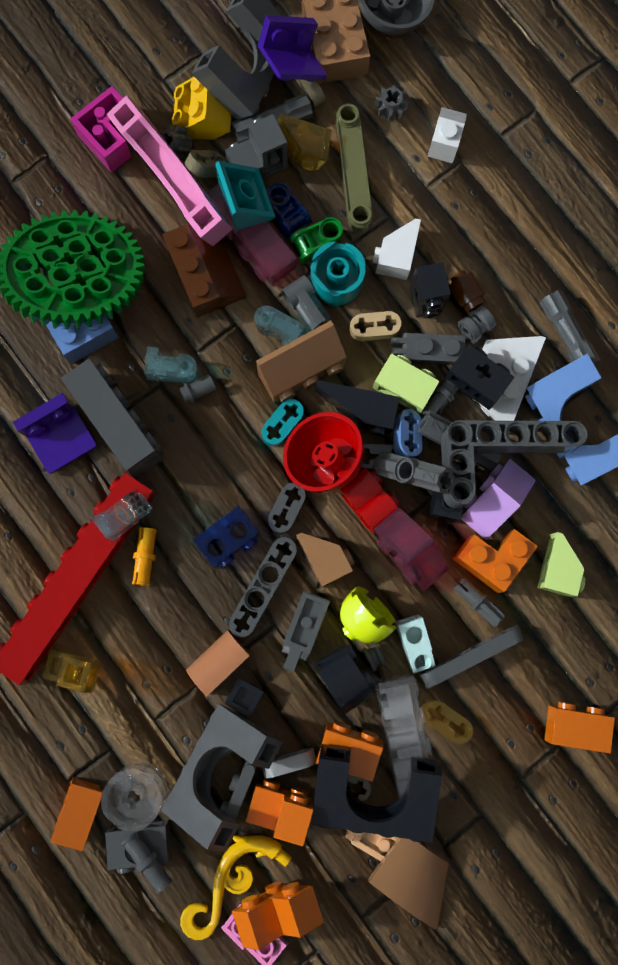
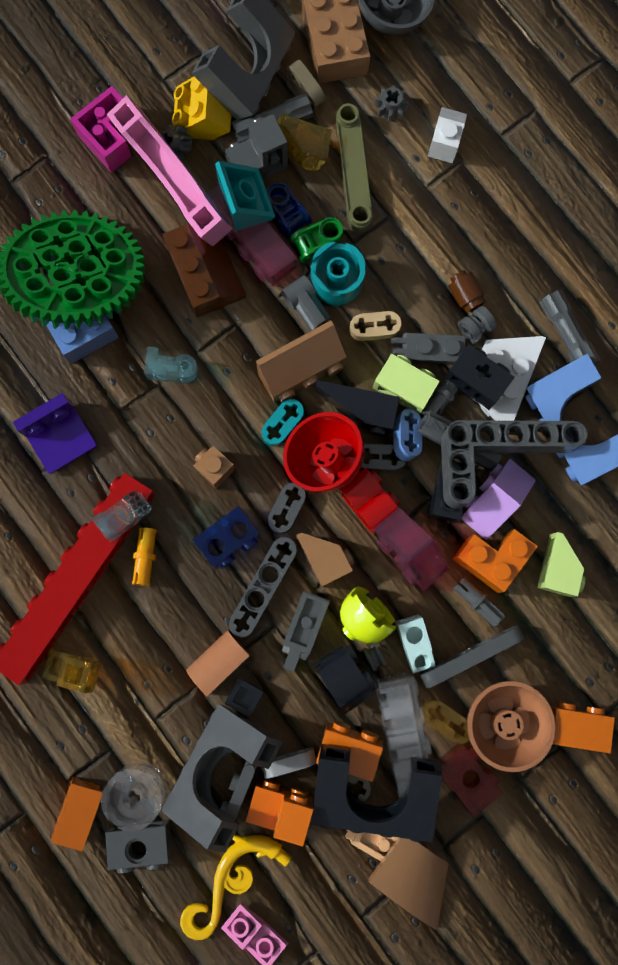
(109, 414): dark grey brick -> none
(146, 862): dark grey pin -> none
(197, 389): dark grey pin -> none
(202, 163): dark tan beam -> none
(213, 466): none -> medium nougat brick
(277, 912): orange brick -> none
(279, 325): clear light blue leg -> none
(287, 46): dark purple bracket -> none
(397, 251): white slope -> none
(414, 472): dark grey piece -> none
(429, 290): black brick -> none
(481, 791): none -> clear red brick
(523, 736): none -> nougat piece

